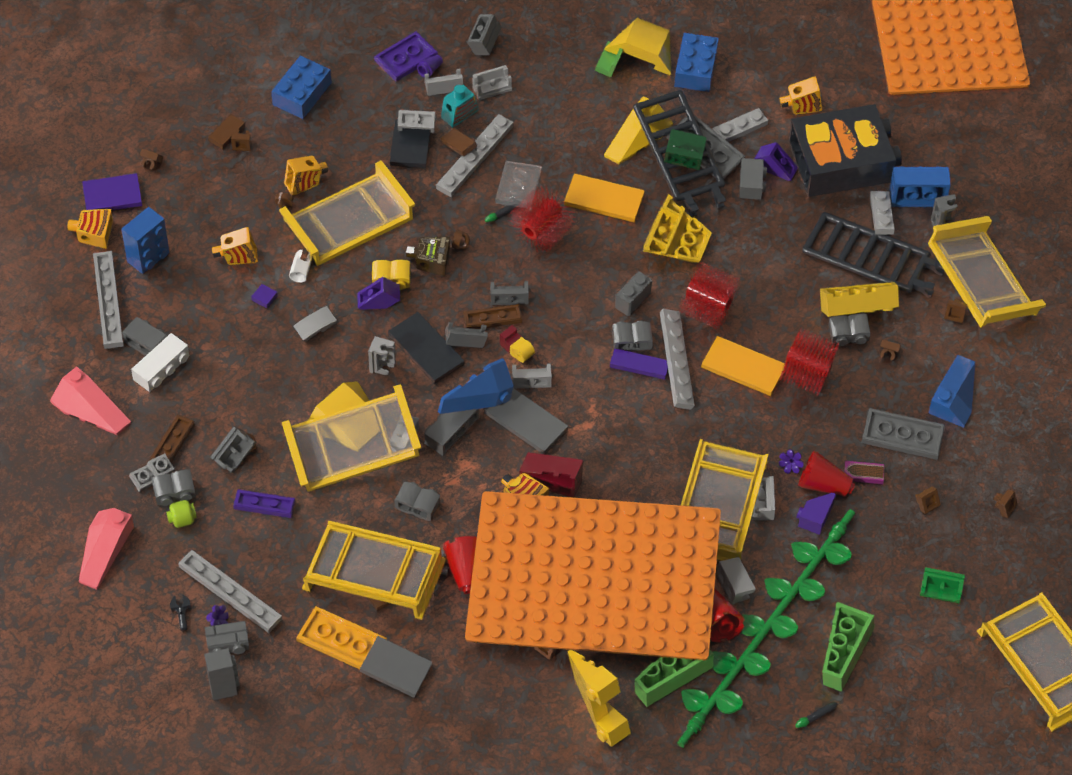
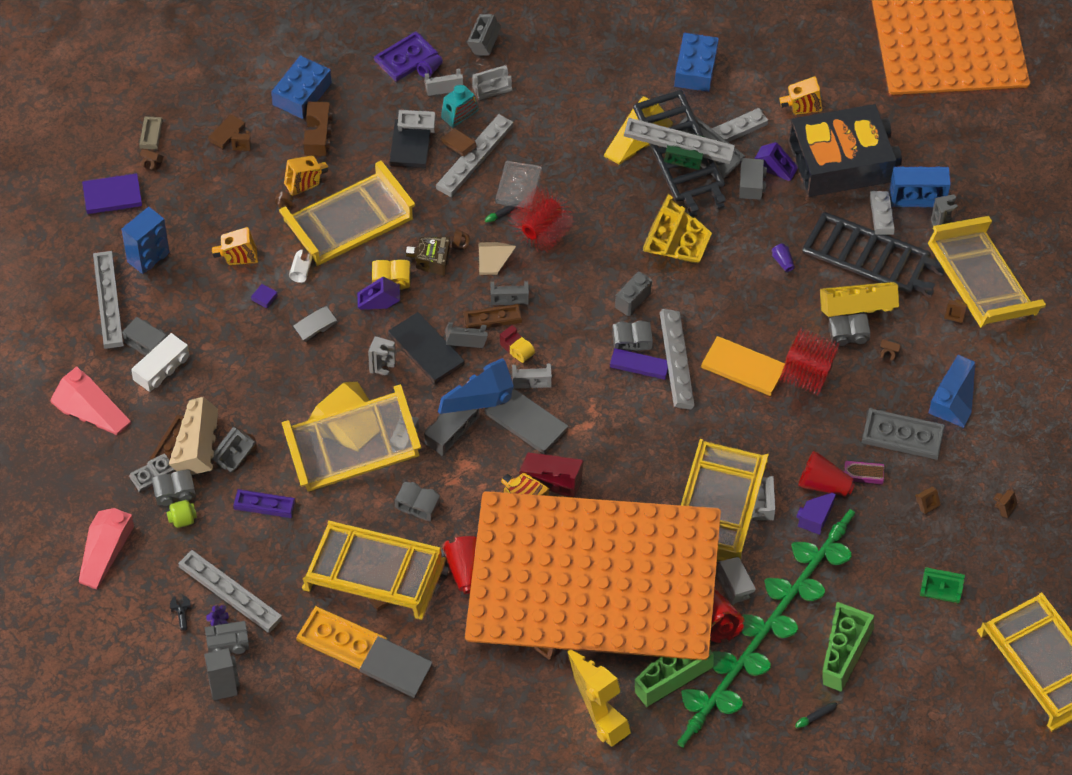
(93, 227): light orange torso -> none
(151, 133): none -> dark tan tile
(195, 438): none -> tan wedge
(317, 141): none -> reddish brown arch
(493, 256): none -> tan slope
(604, 197): light orange tile -> none
(608, 62): bright green panel -> none
(646, 43): yellow wedge -> none
(666, 136): none -> light grey plate
(707, 293): red piece -> none
(783, 256): none -> dark purple cone
(791, 461): dark purple plant -> none

